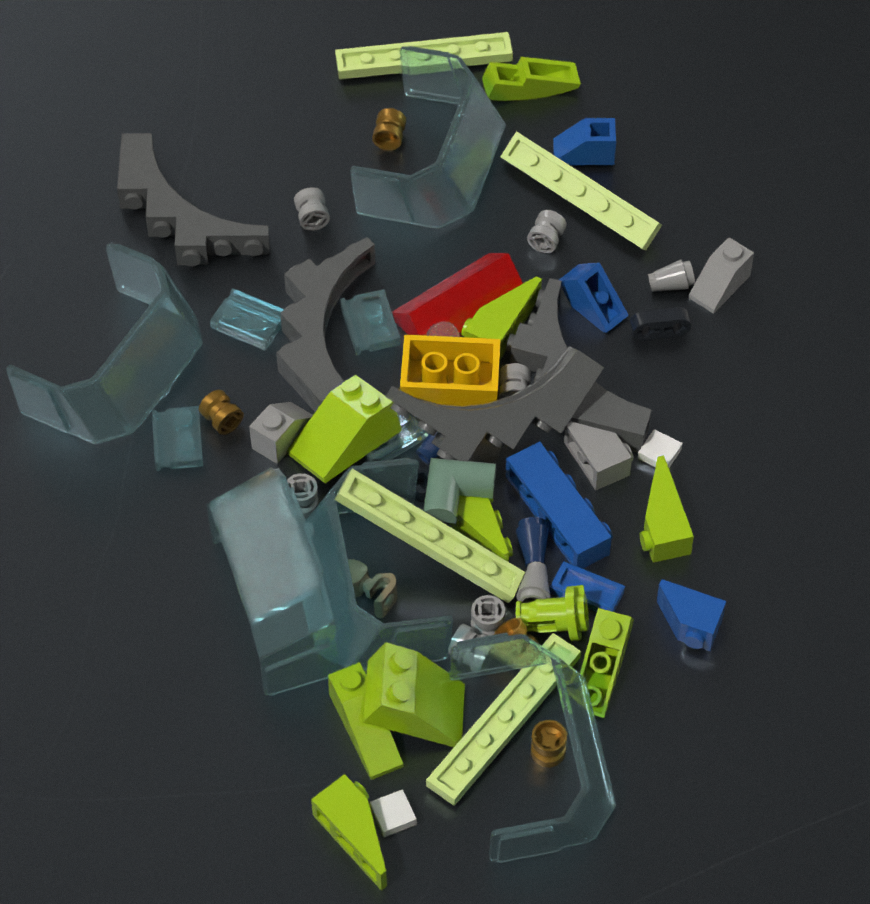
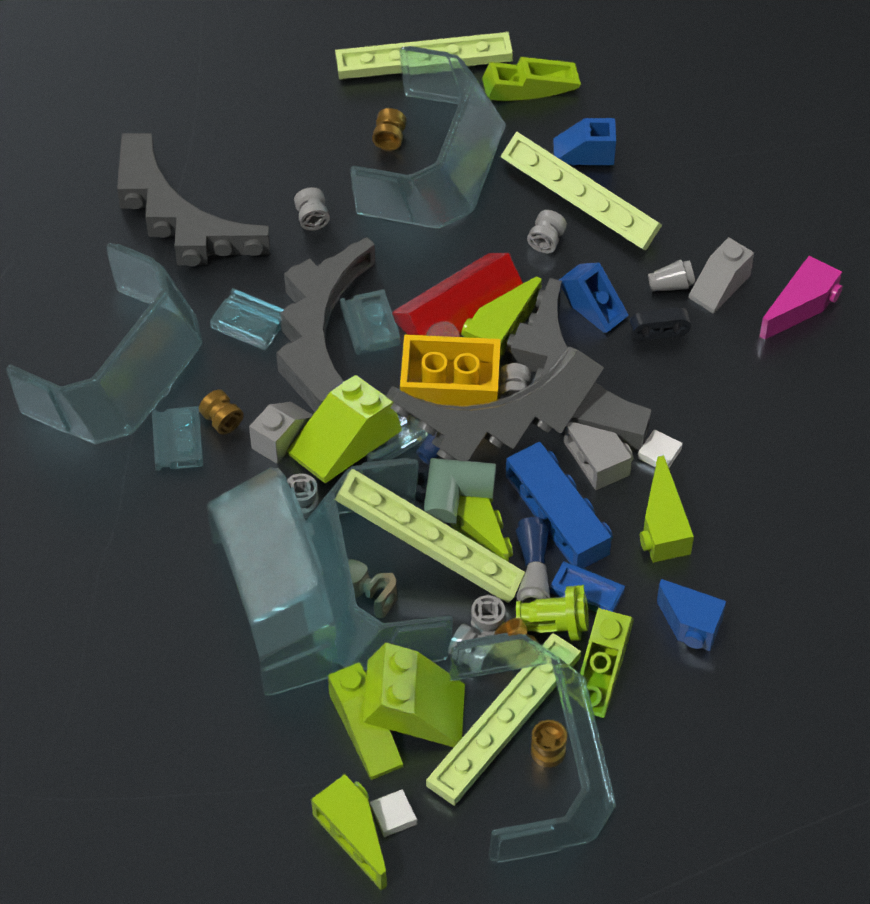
(803, 297): none -> dark pink slope

